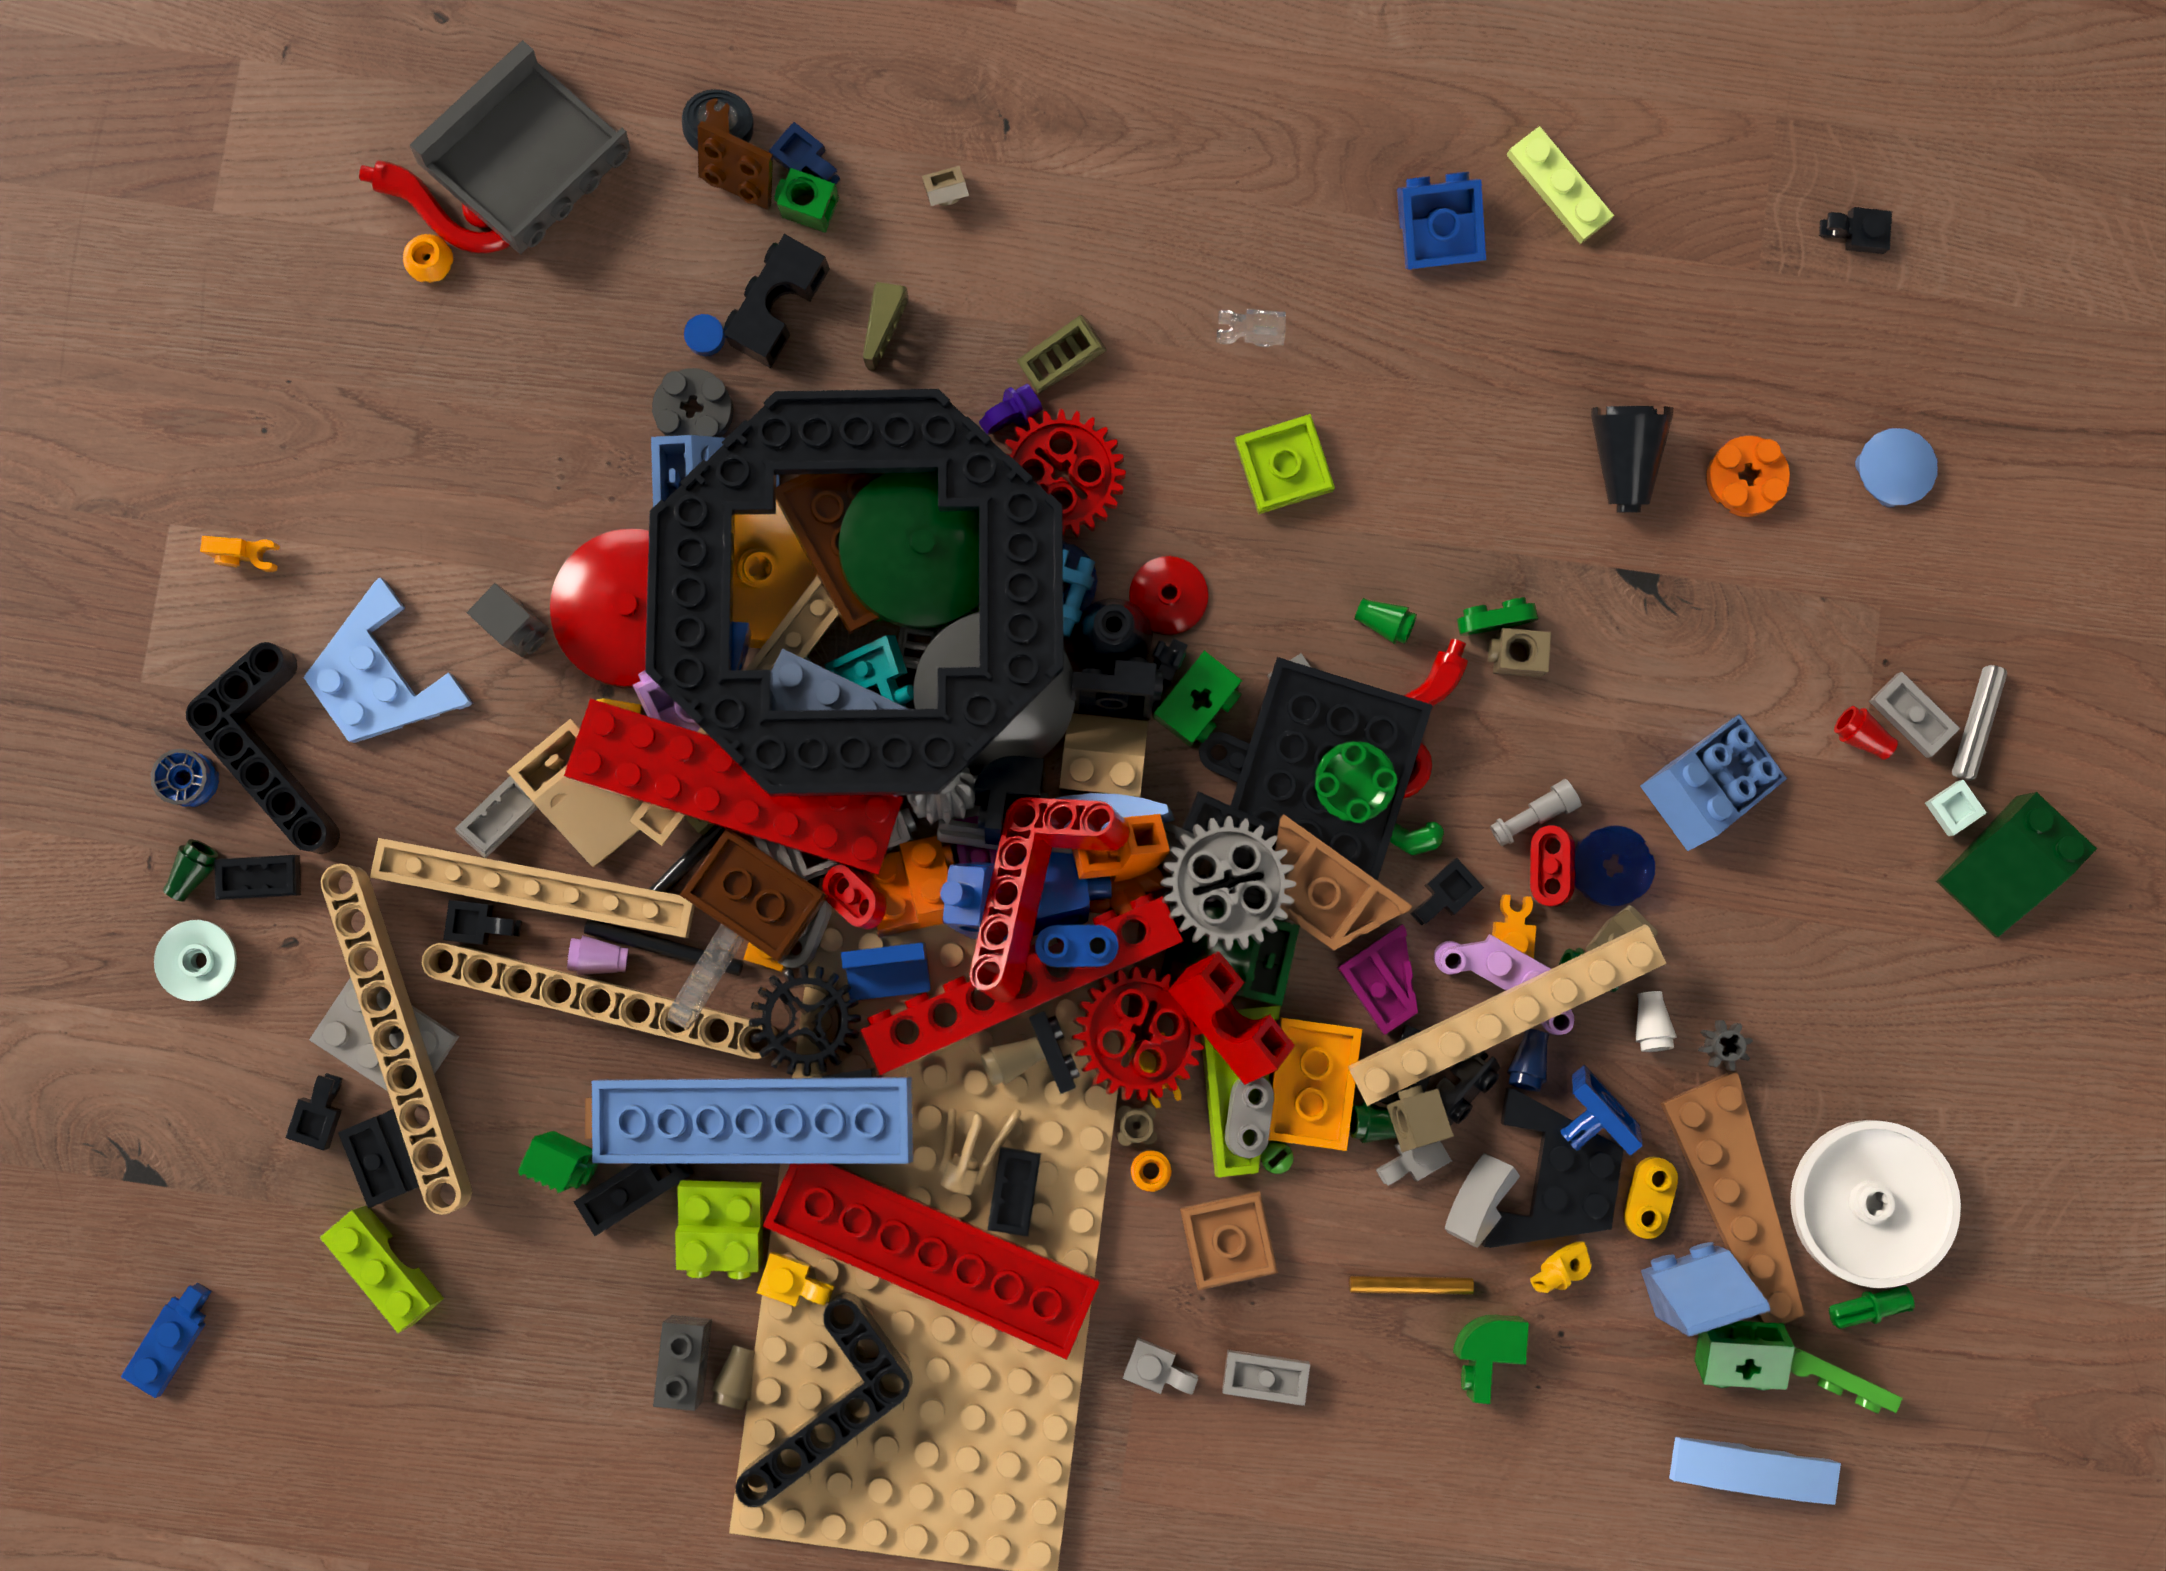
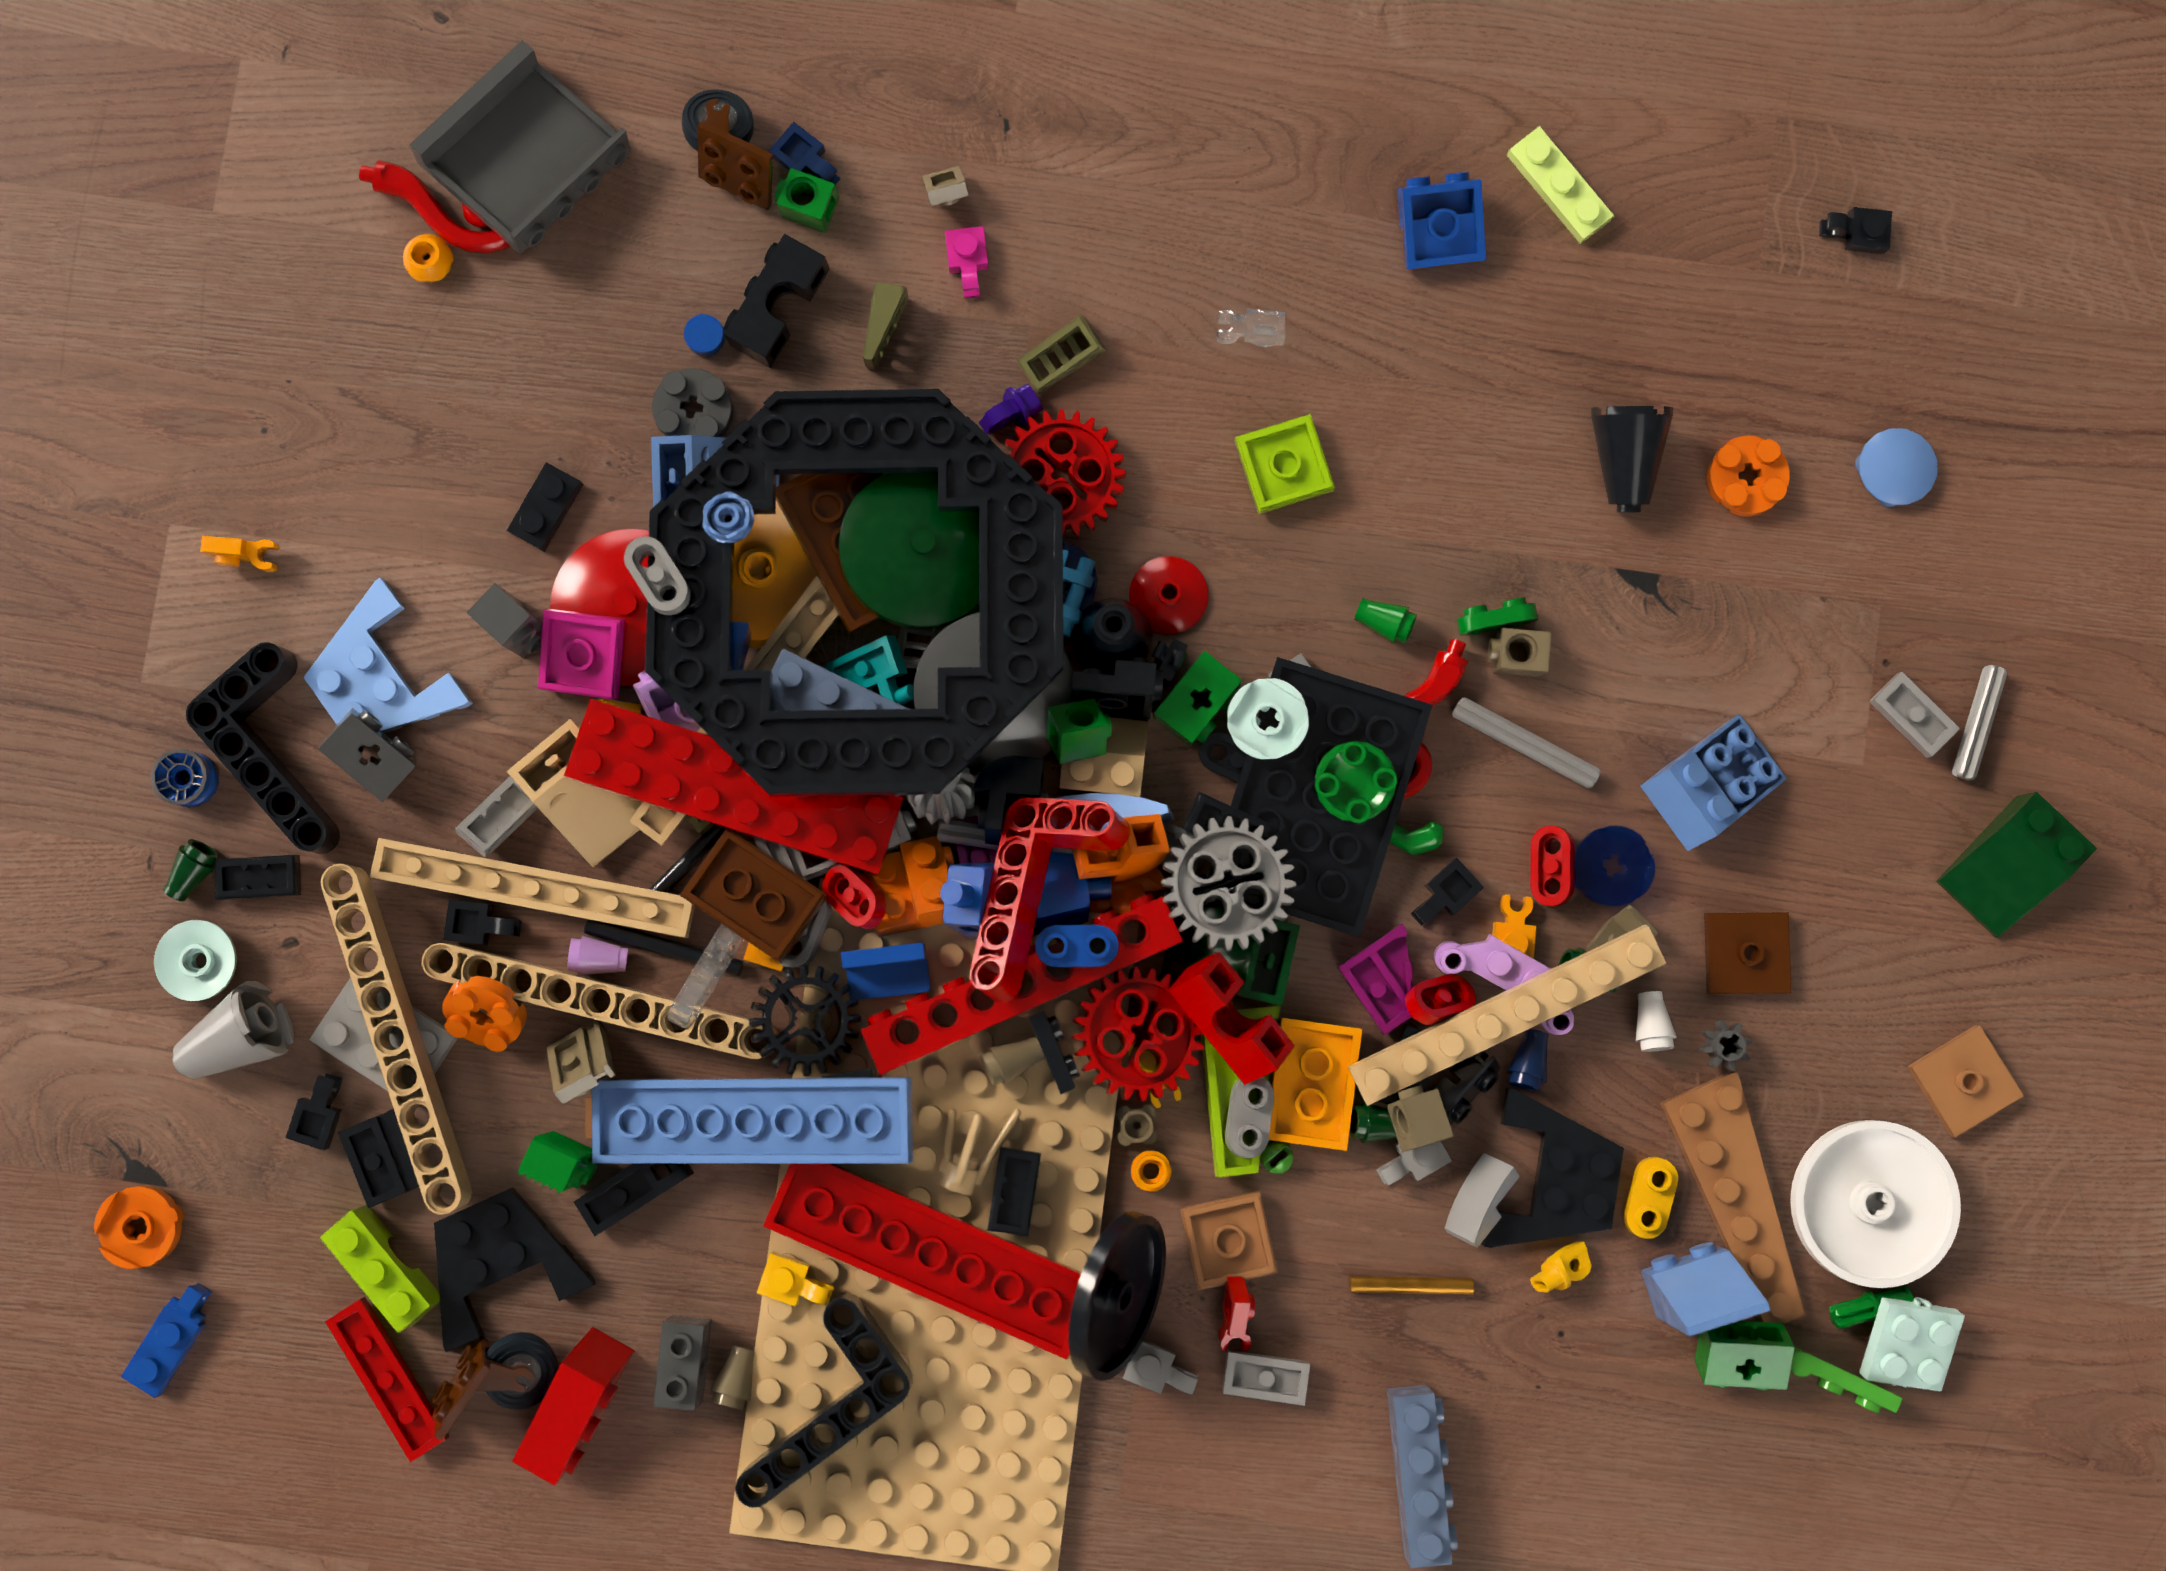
(116, 1235): none -> orange plate
(235, 1034): none -> light grey cone
(376, 775): none -> dark grey brick
(386, 1377): none -> red plate
(465, 1020): none -> orange plate
(490, 1245): none -> black wing
(511, 1372): none -> plate
(545, 507): none -> black plate
(572, 1406): none -> red wedge
(579, 1061): none -> dark tan plate
(581, 654): none -> dark pink tile
(658, 577): none -> light grey plate
(719, 1228): lime plate -> none
(728, 505): none -> medium blue plate
(966, 255): none -> dark pink plate
(1078, 730): none -> green brick
(1117, 1295): none -> black dish
(1237, 1309): none -> red plate
(1290, 713): none -> light aqua plate
(1331, 893): medium nougat wing -> none
(1419, 1476): none -> sand blue brick
(1439, 998): none -> red plate
(1489, 1341): green brick -> none
(1526, 742): none -> light grey axle
(1560, 799): light grey piece -> none
(1601, 1112): blue tile -> none
(1747, 953): none -> reddish brown plate
(1754, 1470): light blue slope -> none
(1863, 731): red cone -> none
(1911, 1344): none -> light aqua plate
(1955, 808): light aqua plate -> none
(1965, 1081): none -> medium nougat plate

